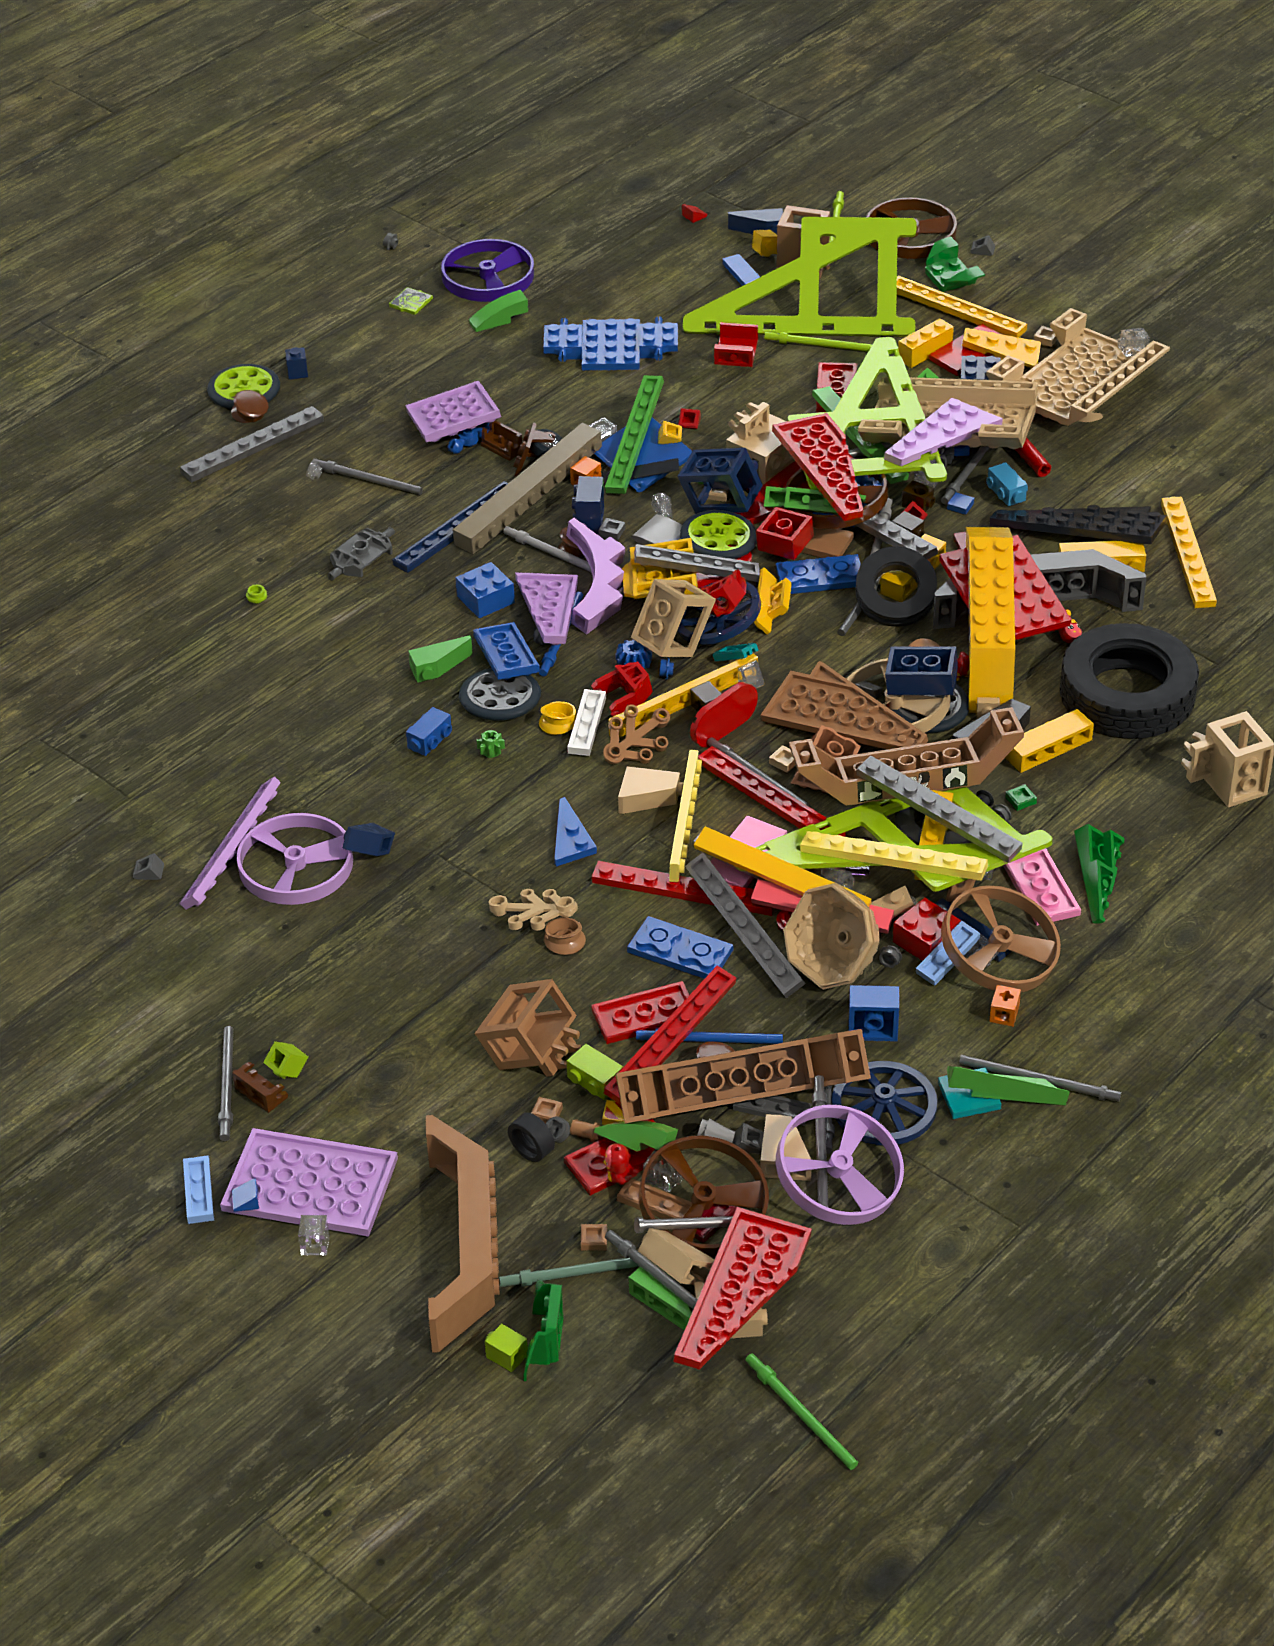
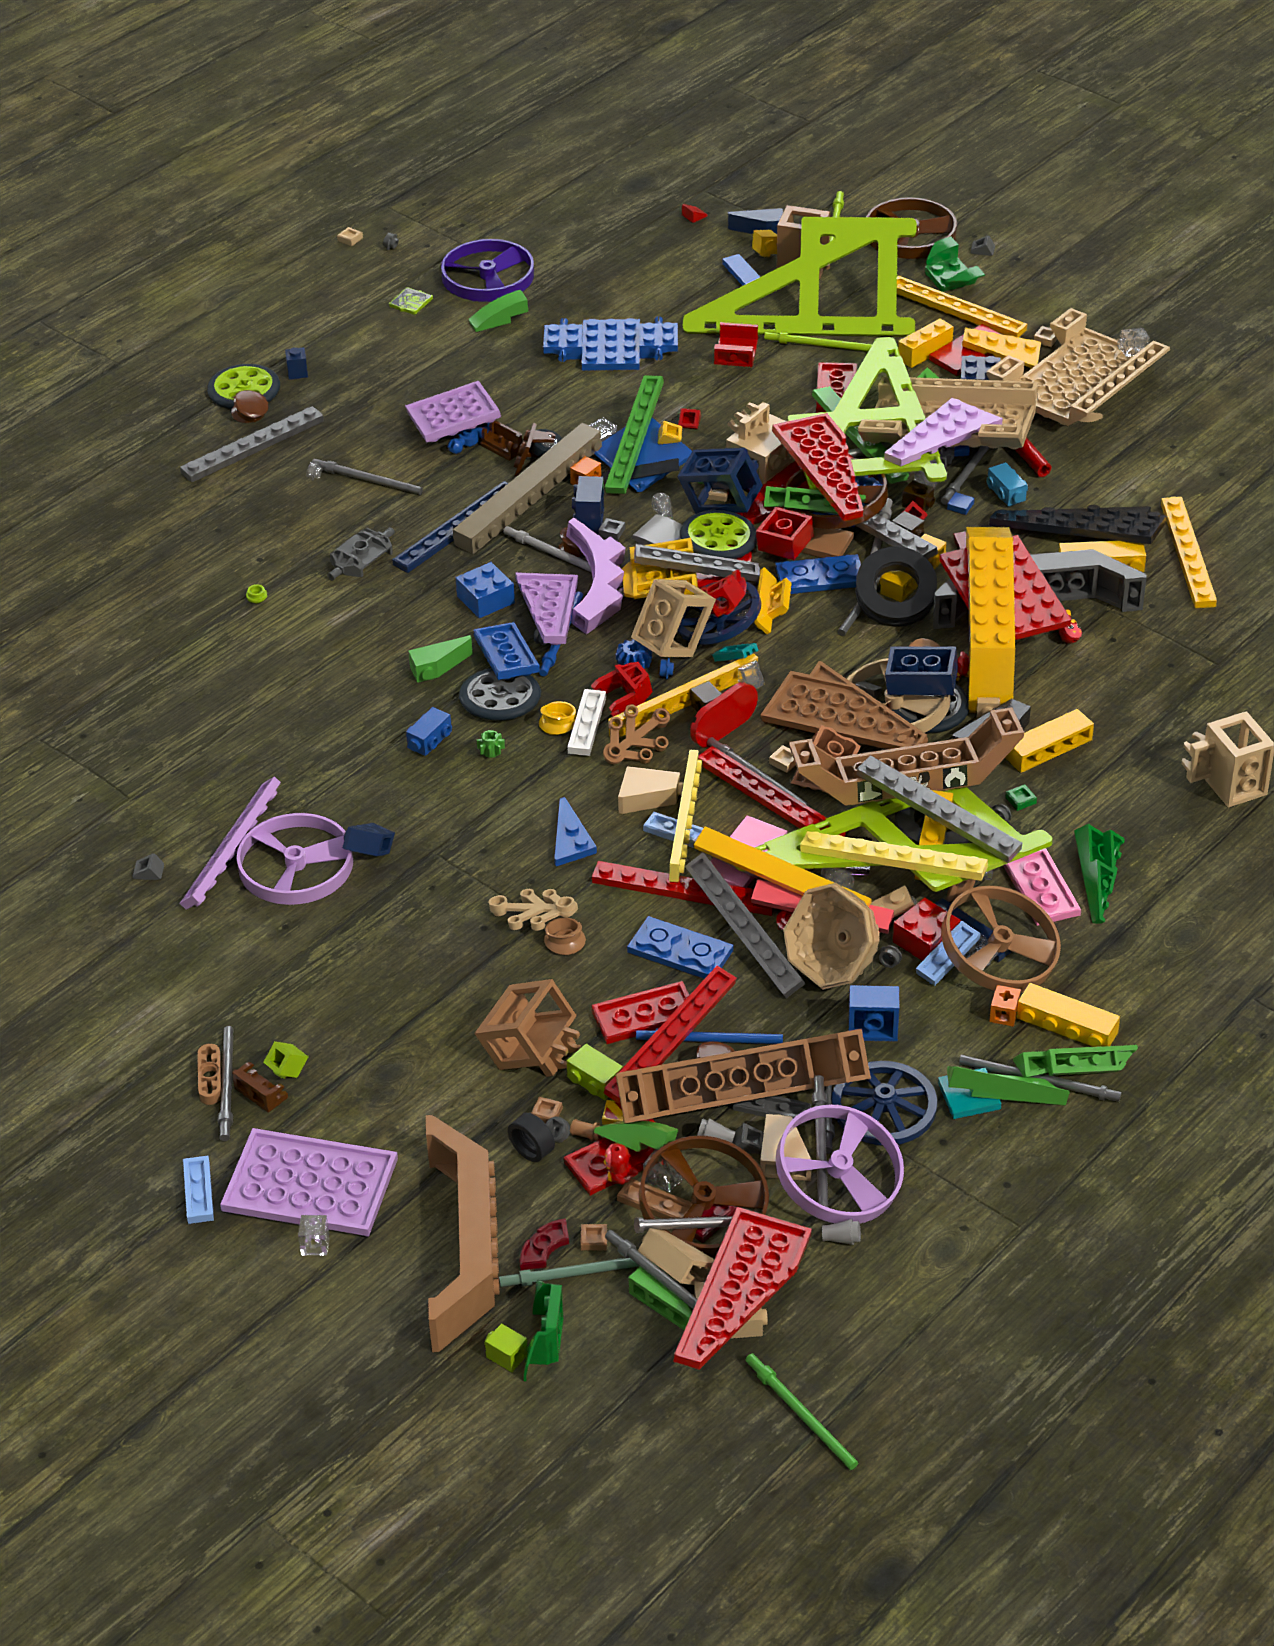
(214, 1081): none -> medium nougat beam
(245, 1196): slope -> none
(350, 236): none -> tan tile
(542, 1244): none -> dark red tile
(666, 826): none -> light blue tile
(842, 1232): none -> light grey cone
(986, 797): black piece -> none
(1067, 1016): none -> yellow brick
(1074, 1060): none -> bright green wedge
(1133, 648): black tyre -> none

